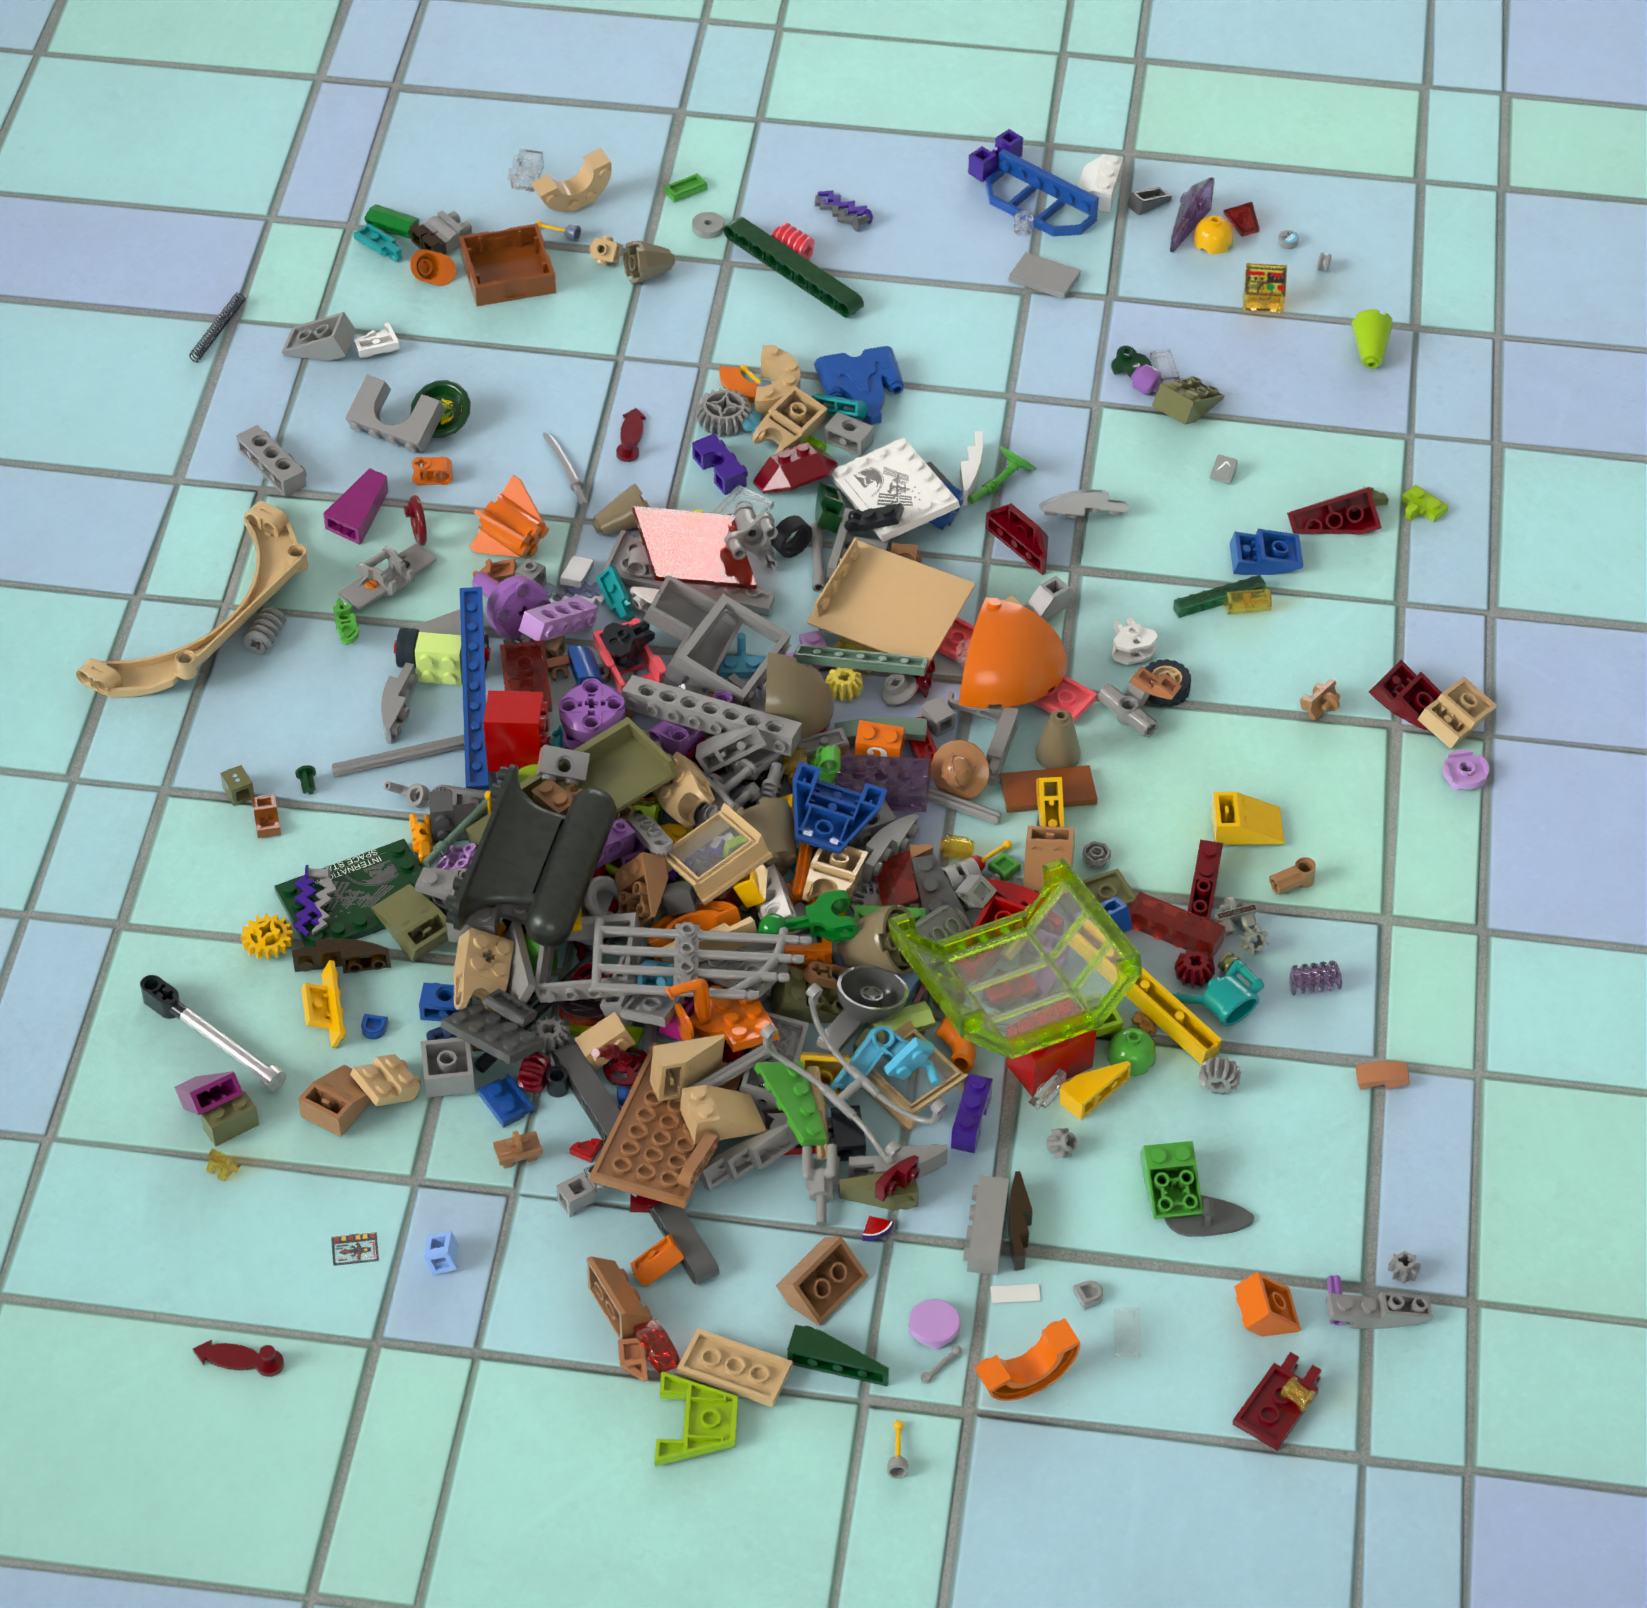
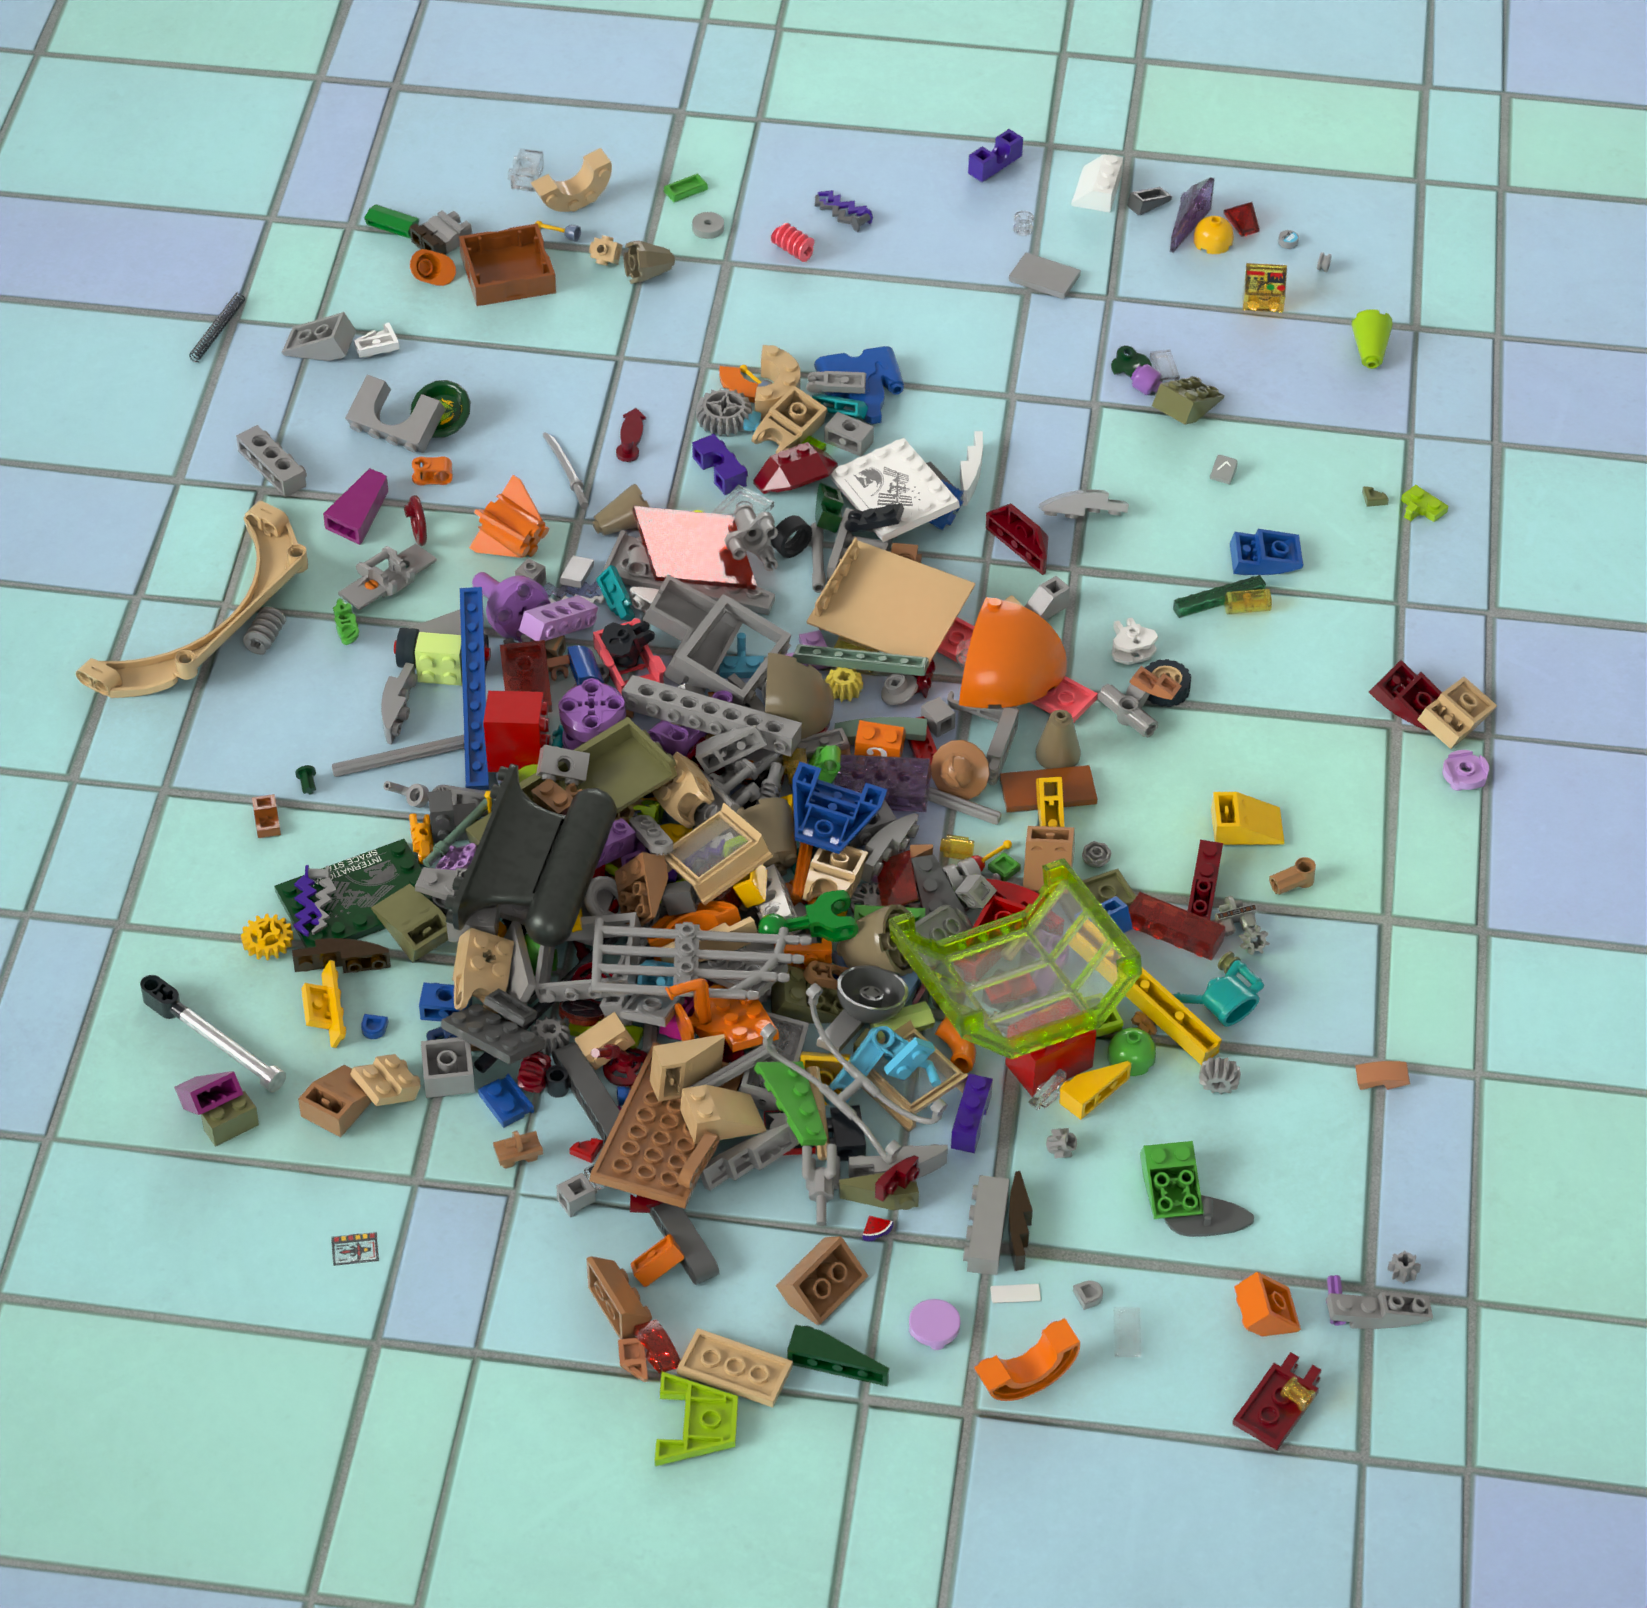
(225, 1163): clear yellow tile -> none
(237, 785): olive brick -> none
(239, 1357): dark red brick -> none
(379, 242): teal hinge -> none
(441, 1252): light blue brick -> none
(499, 570): nougat slope -> none
(793, 267): dark green beam -> none
(836, 382): none -> light grey hinge
(897, 1461): light grey hinge -> none
(926, 1376): light grey hinge -> none
(1015, 462): bright green dish -> none
(1048, 183): blue plate -> none
(1194, 968): dark red gear -> none
(1314, 976): clear purple piece -> none
(1323, 698): medium nougat hips -> none
(1342, 514): dark red wedge -> none

